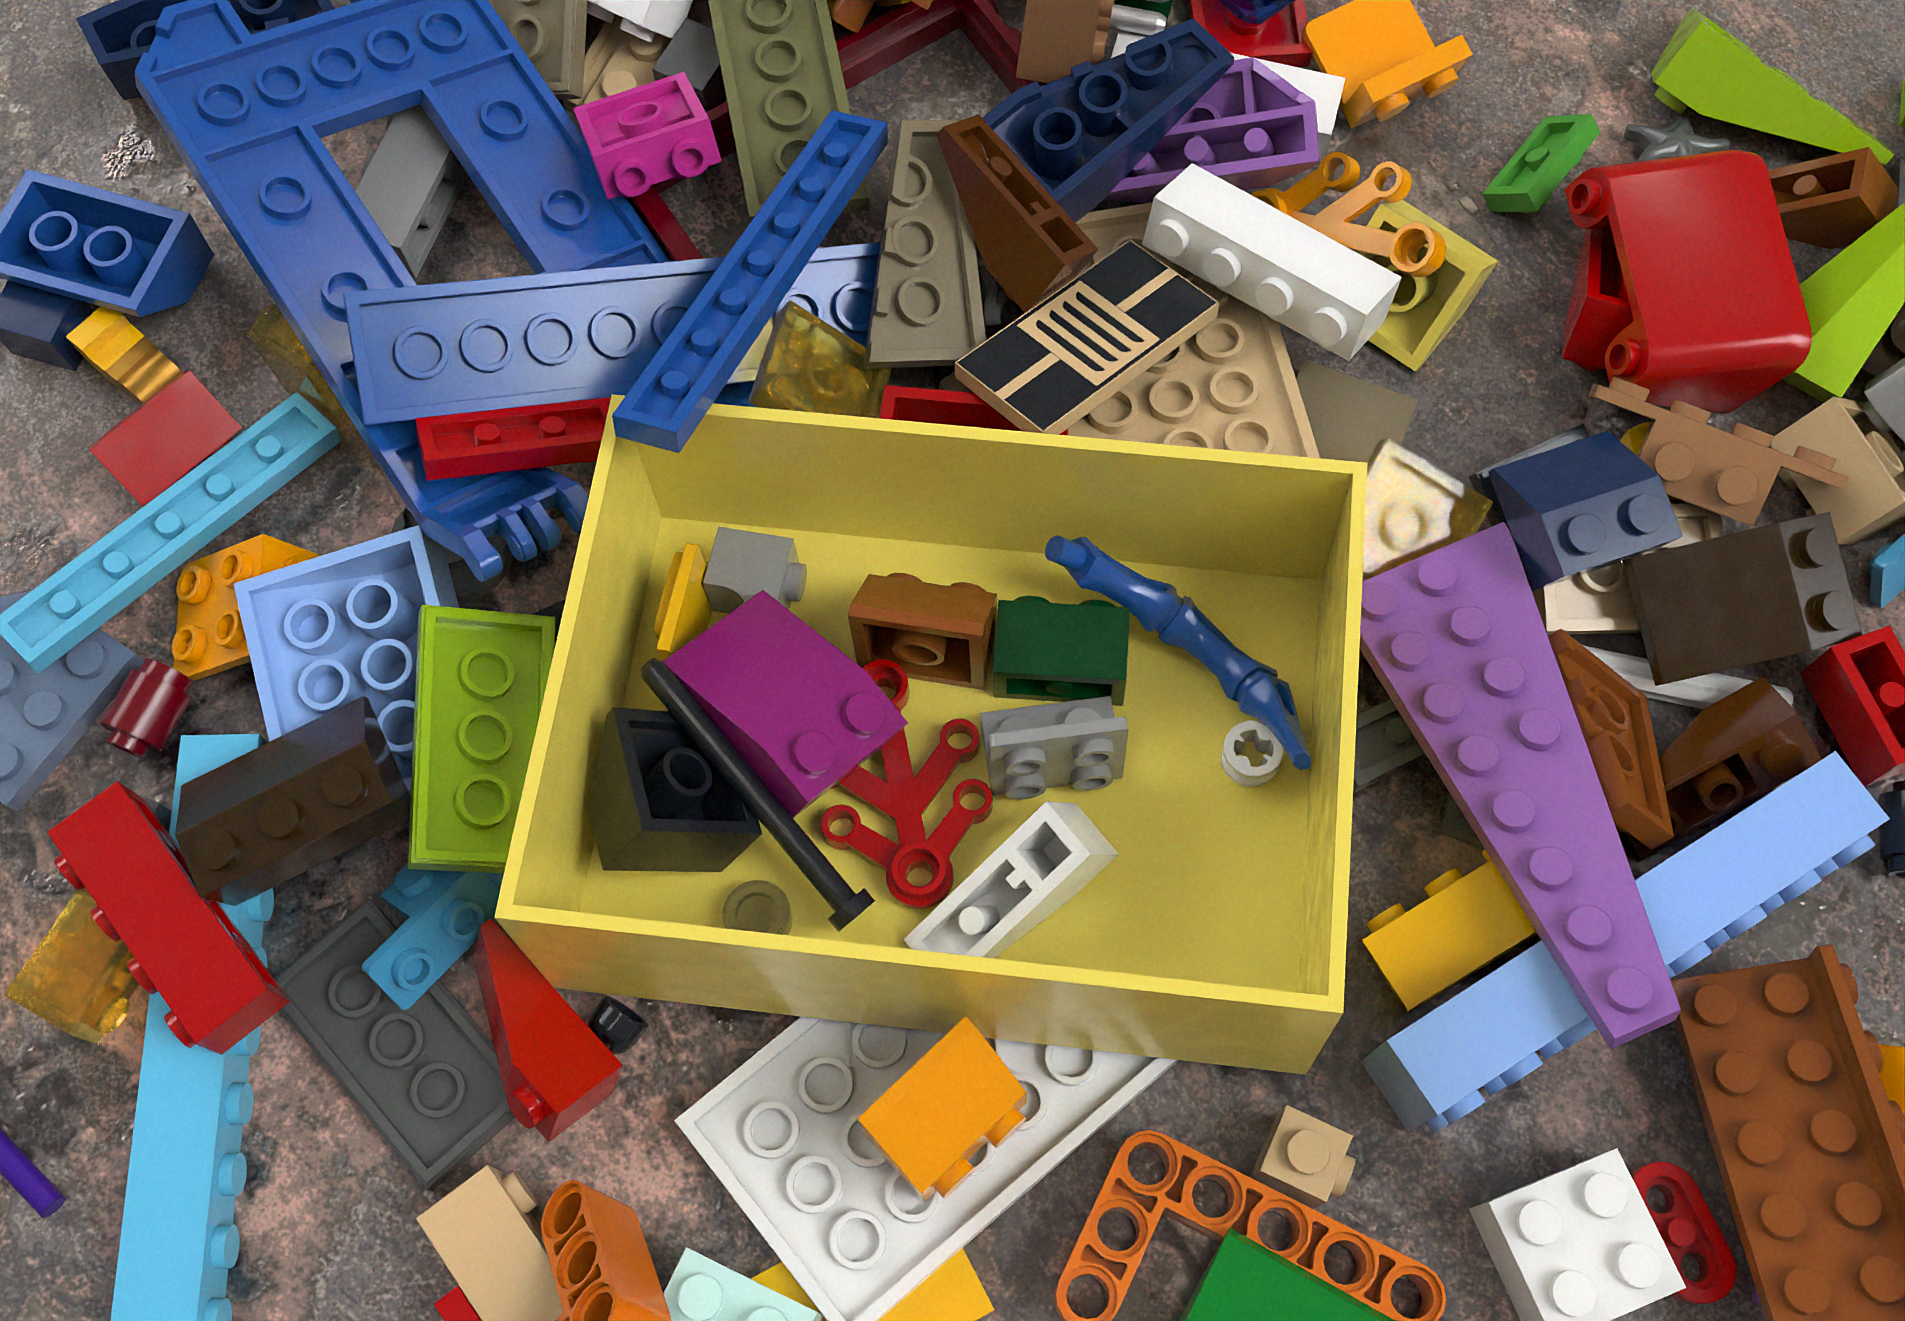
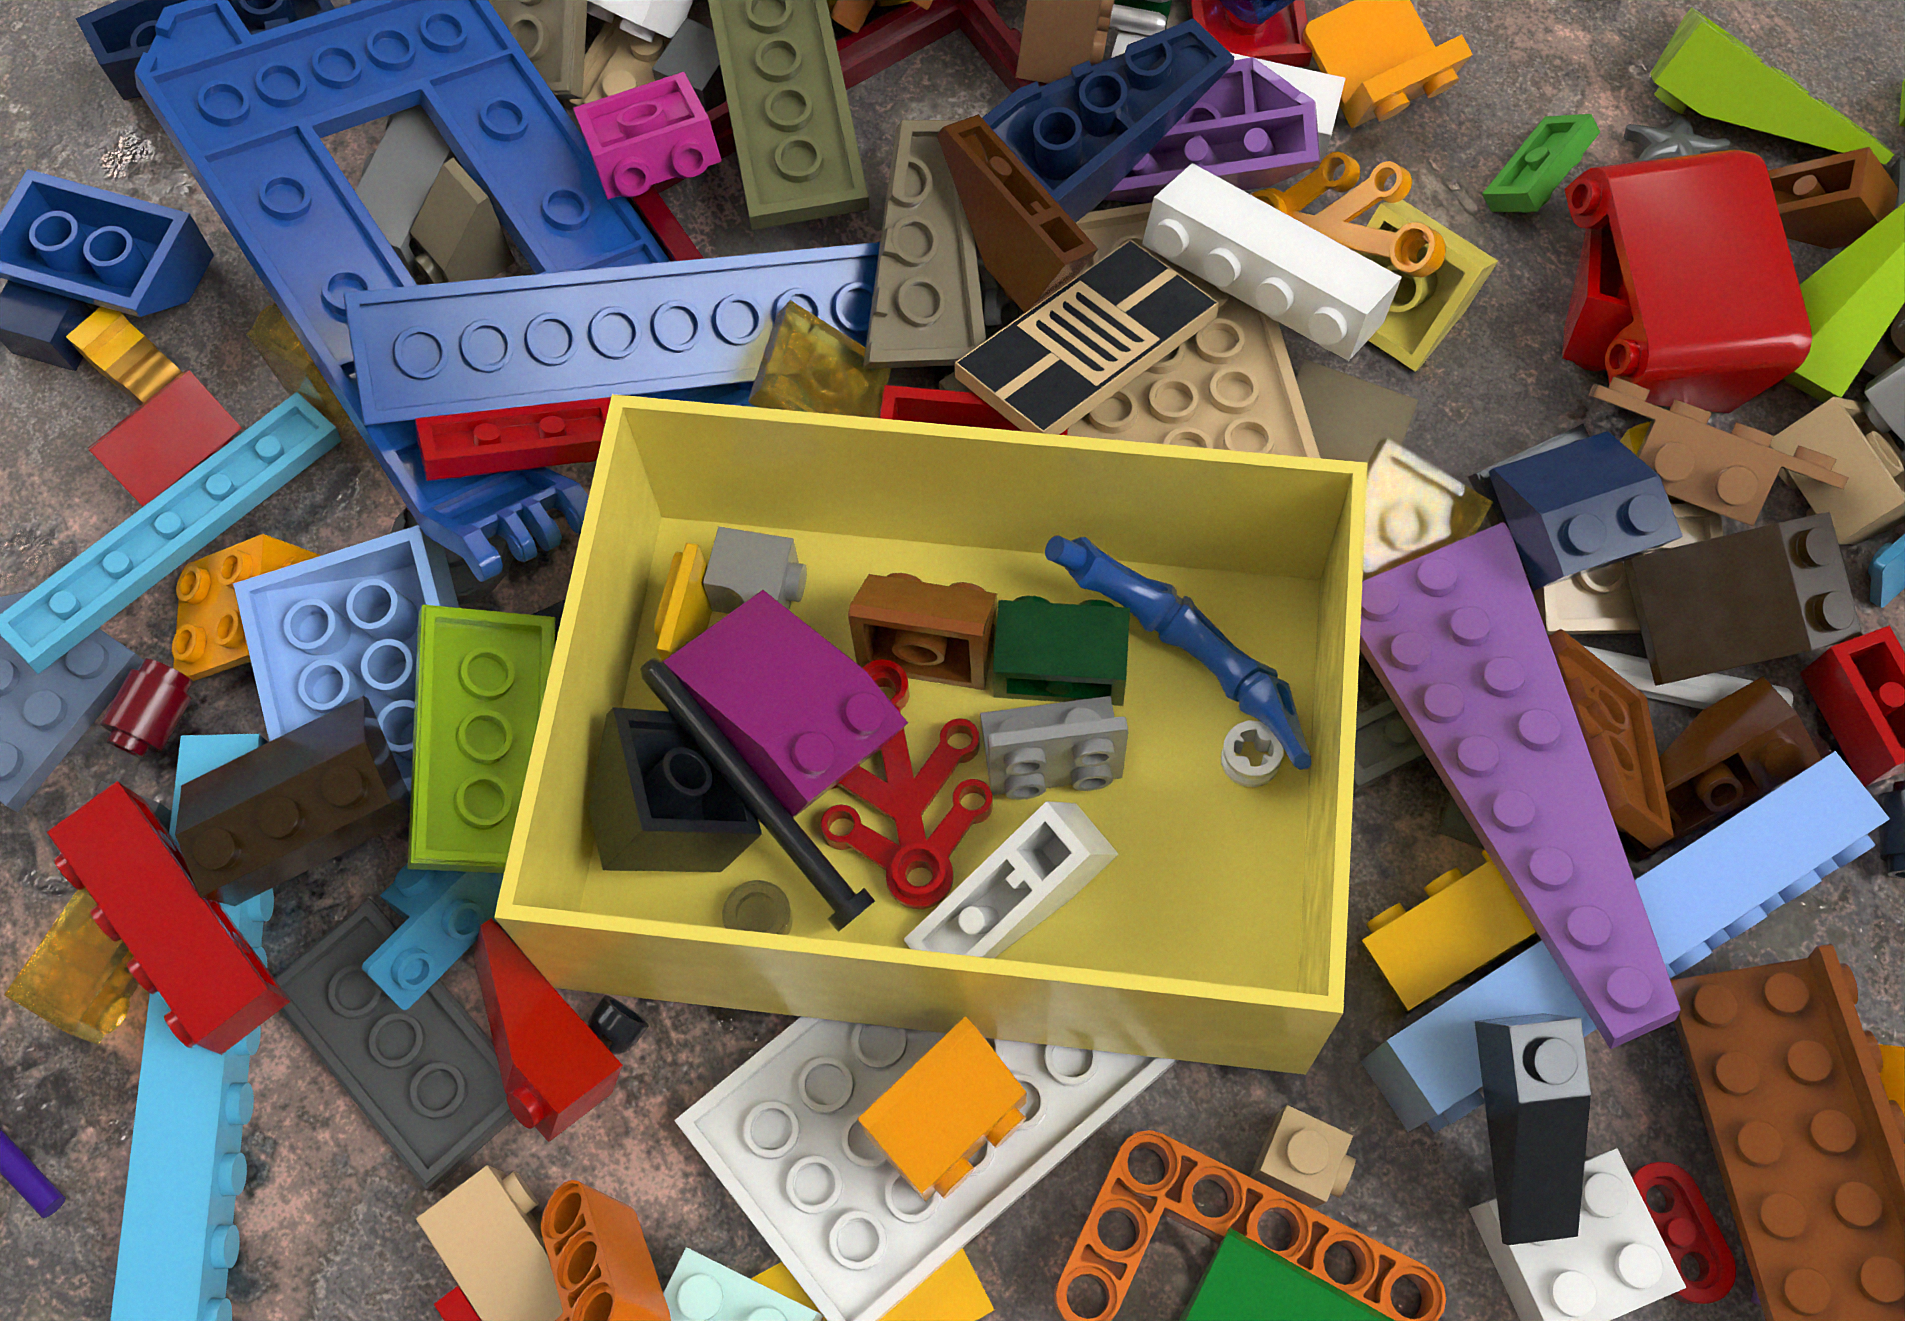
(459, 231): none -> dark tan slope
(749, 284): blue plate -> none
(1536, 1122): none -> black slope

